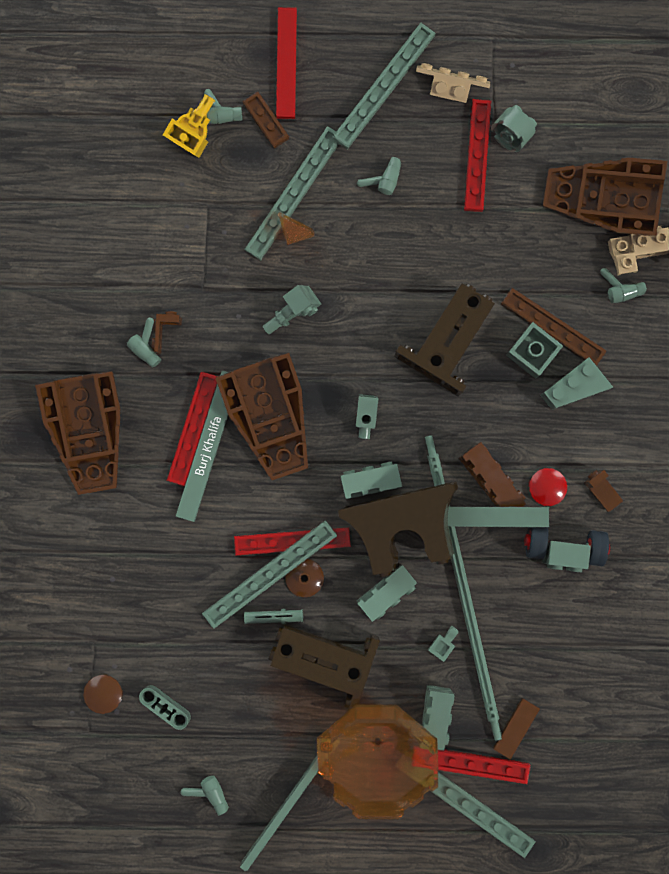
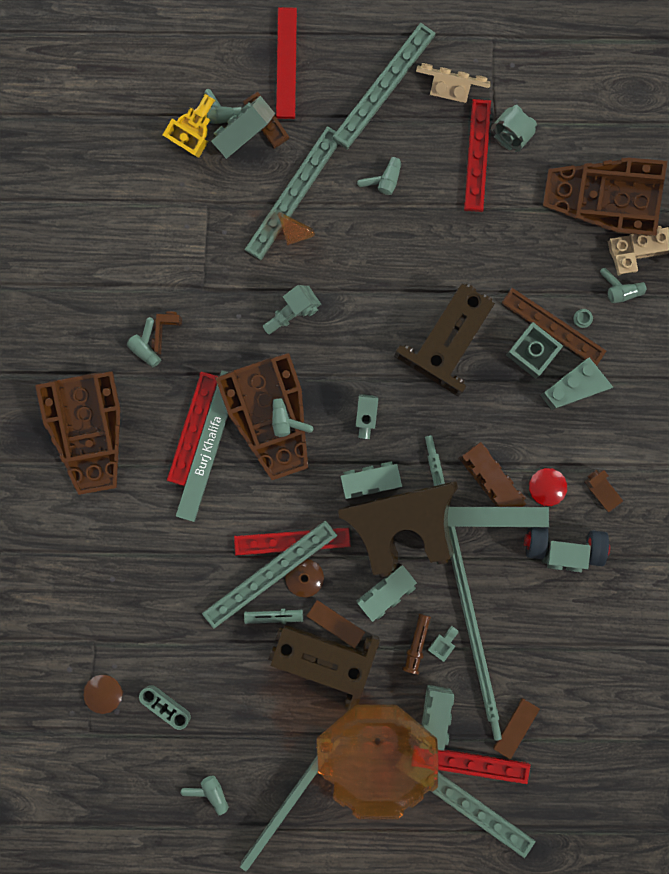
(242, 127): none -> sand green wedge
(282, 423): none -> sand green piece
(336, 624): none -> reddish brown tile
(415, 653): none -> reddish brown pin
(583, 318): none -> sand green plate

